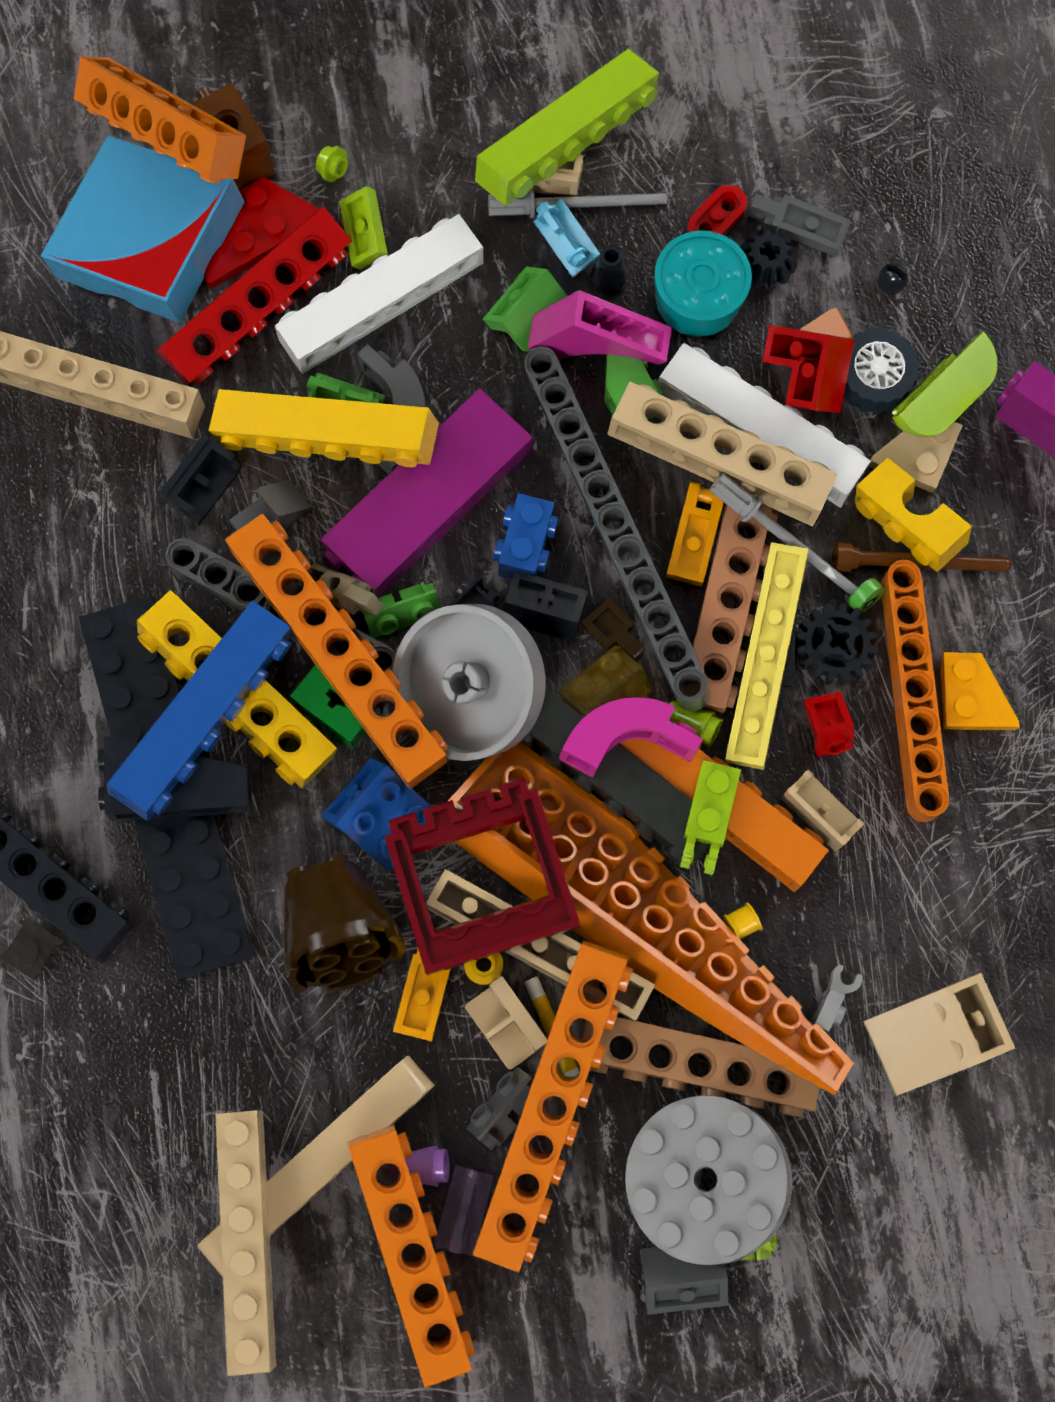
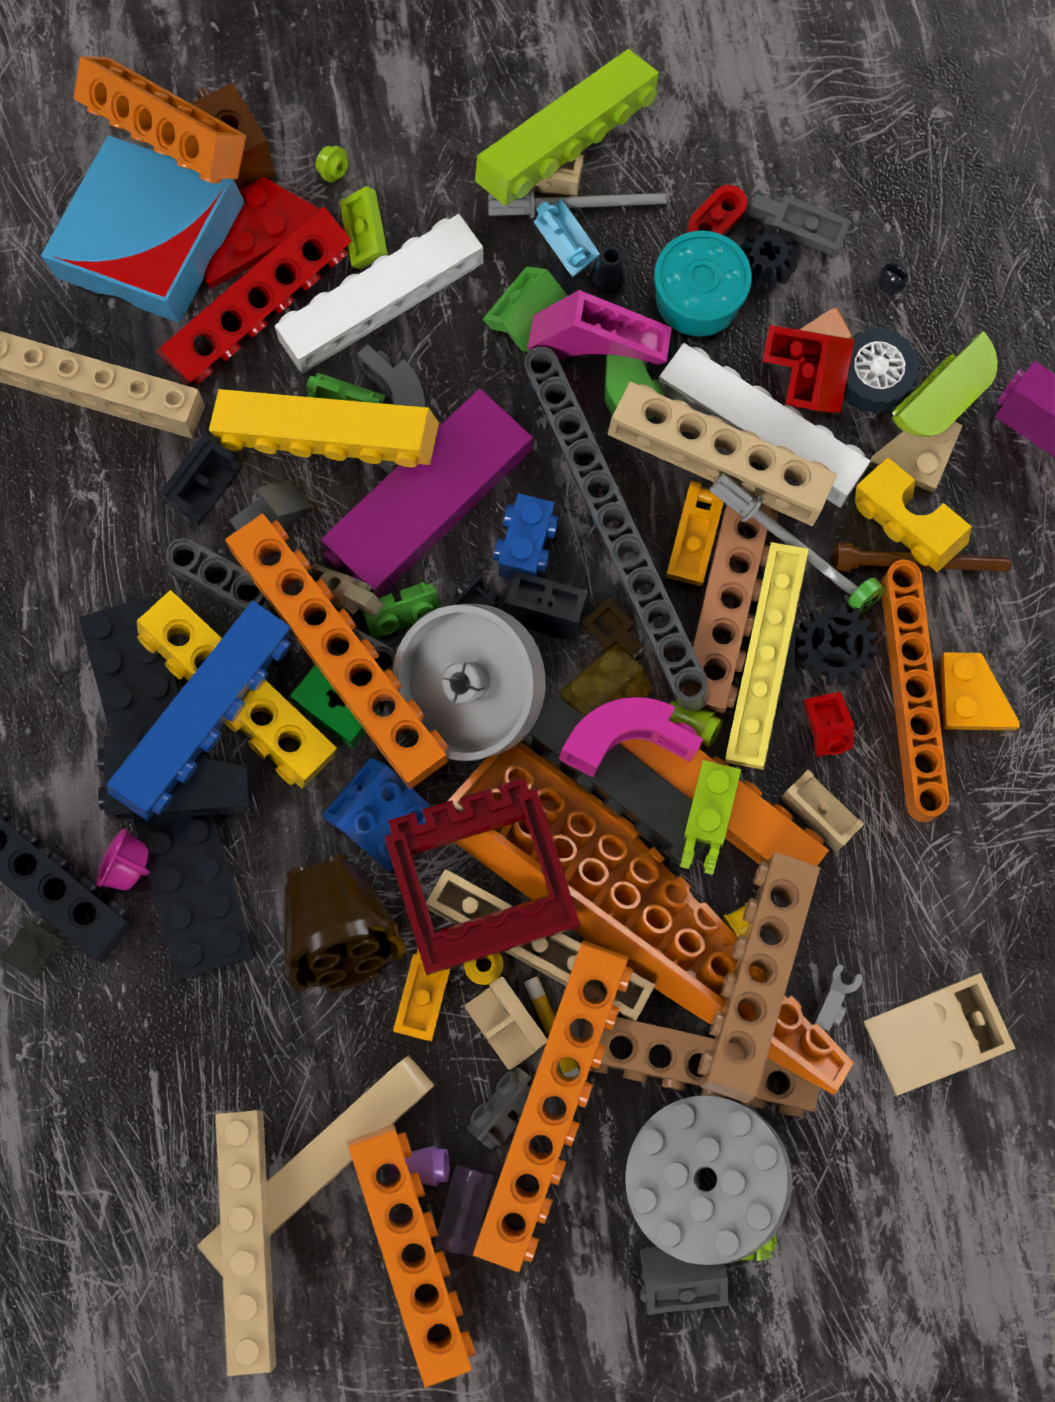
(123, 862): none -> dark pink piece
(796, 883): none -> medium nougat brick

